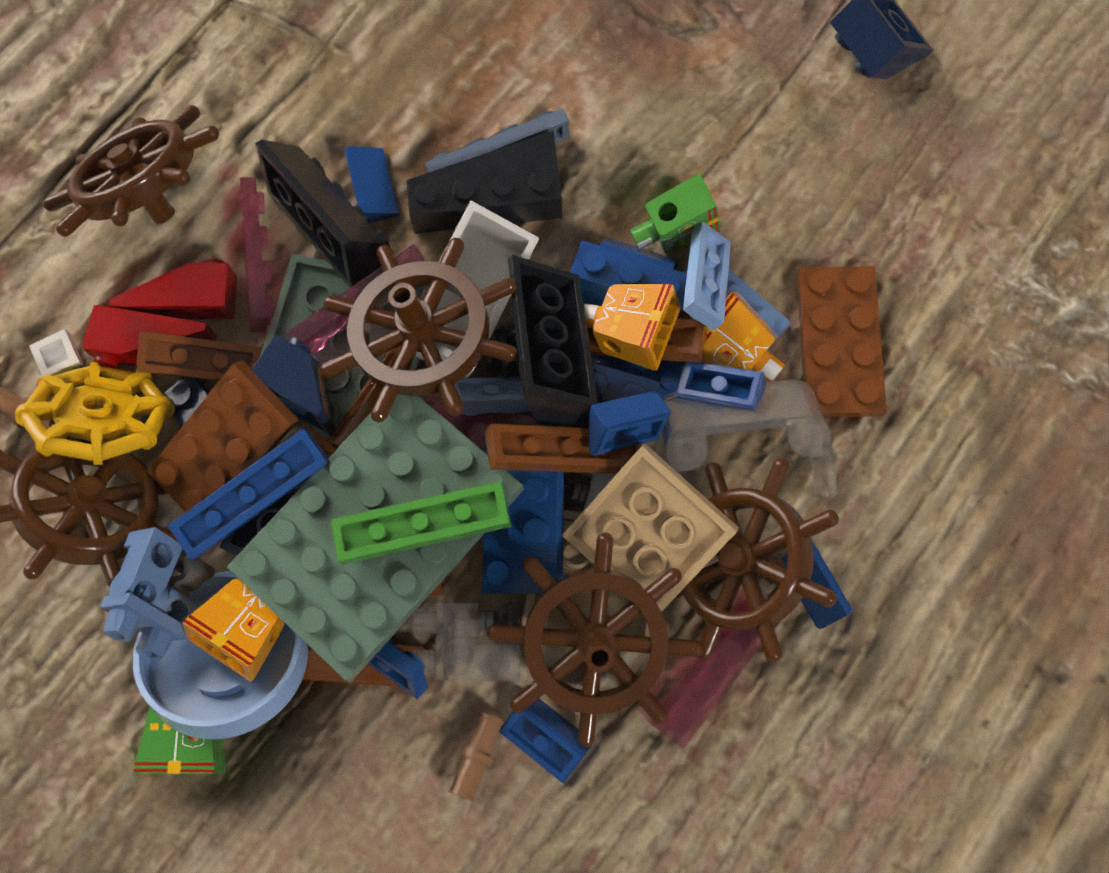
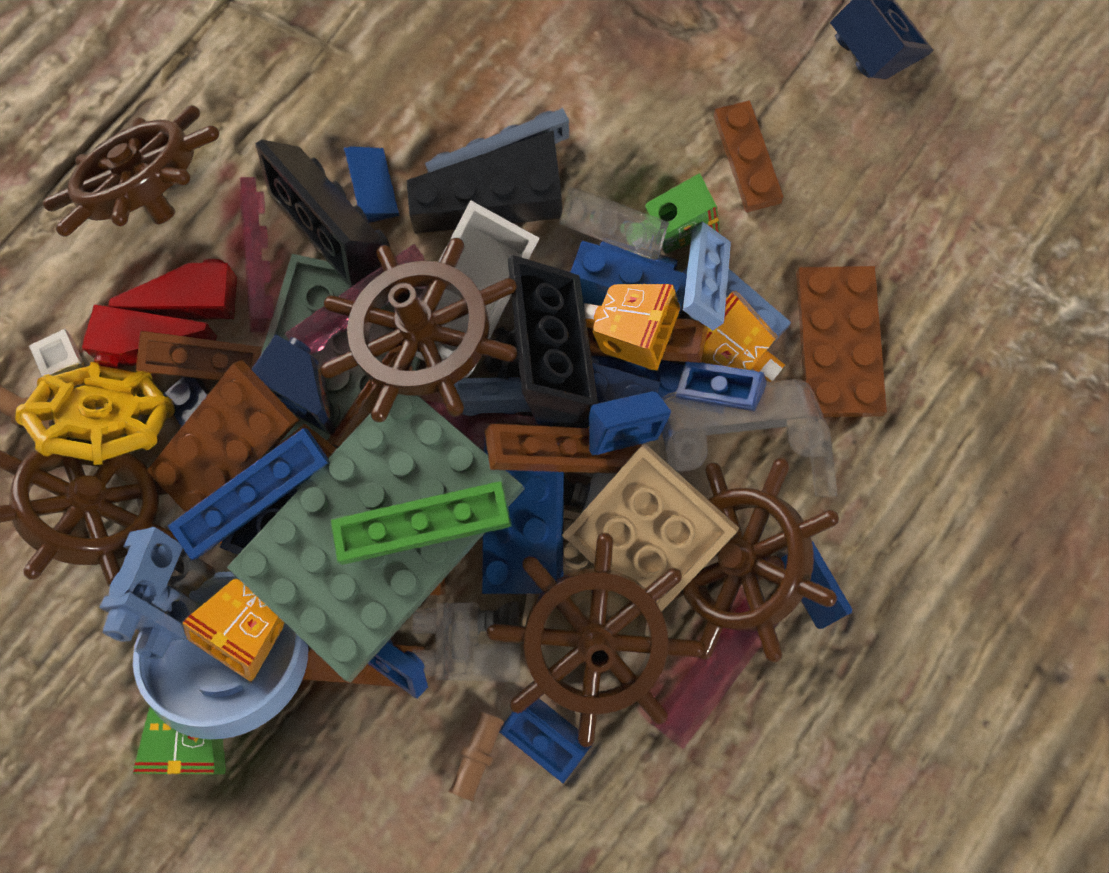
(614, 223): none -> clear plate
(748, 156): none -> dark orange plate

